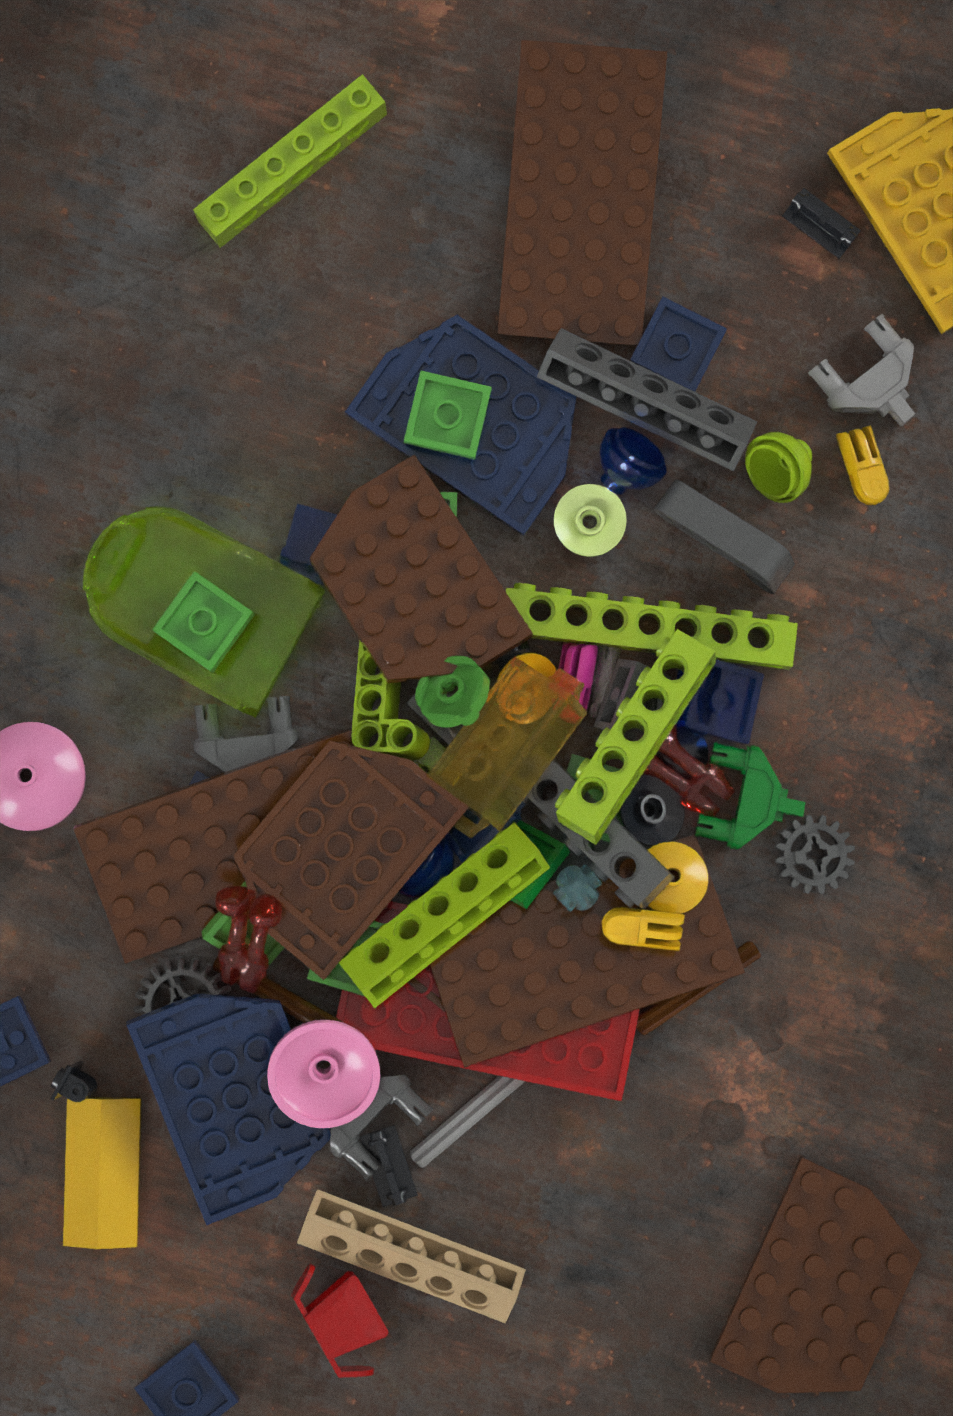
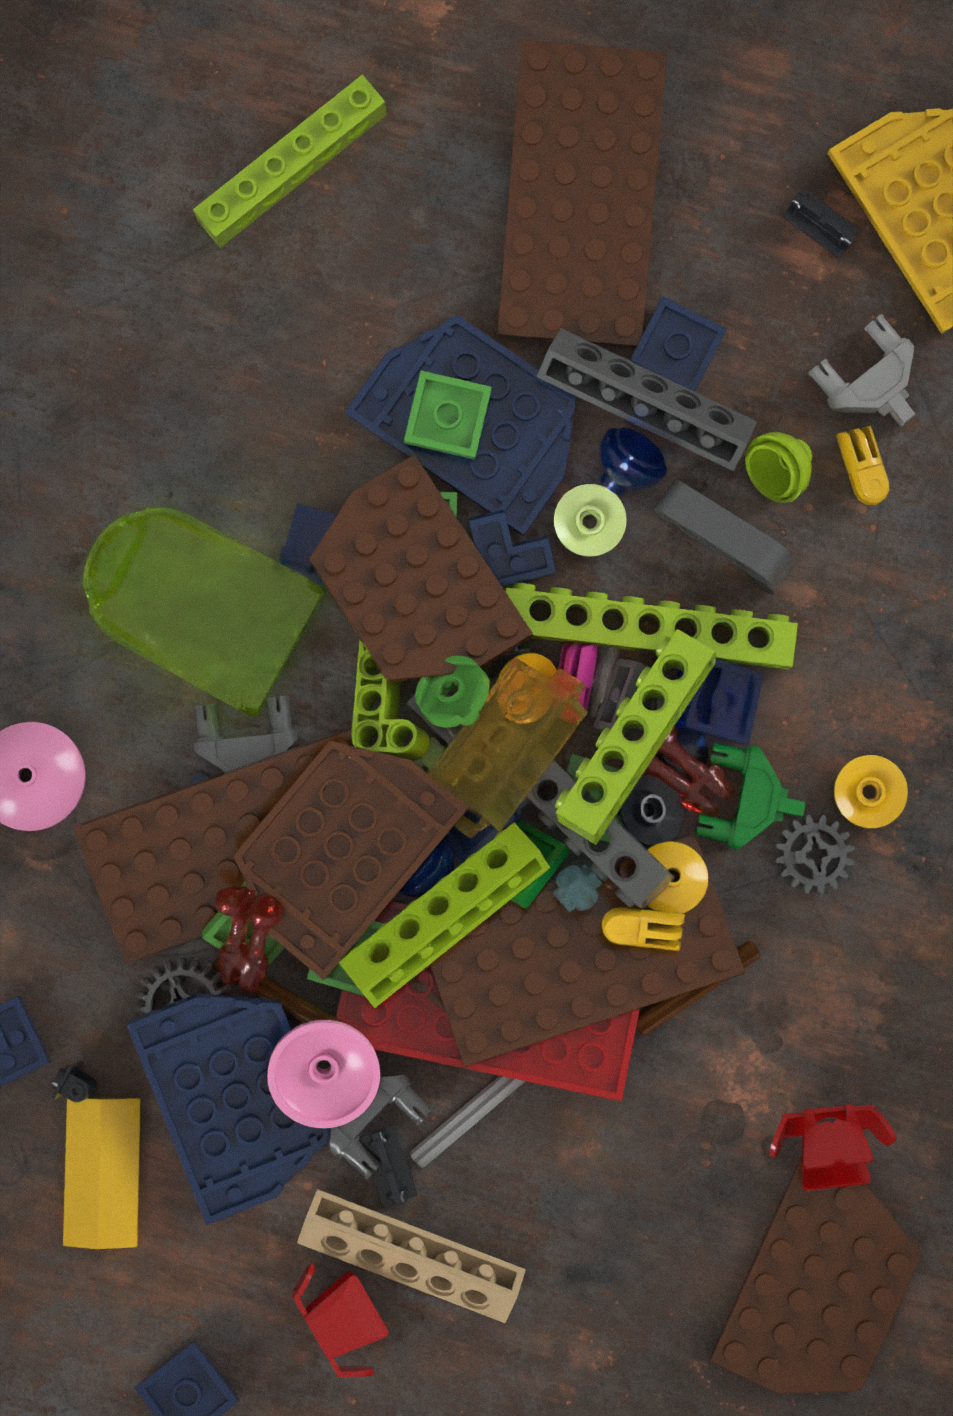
(203, 622): bright green plate -> none
(506, 560): none -> dark blue plate
(834, 1151): none -> red piece
(889, 787): none -> yellow dish

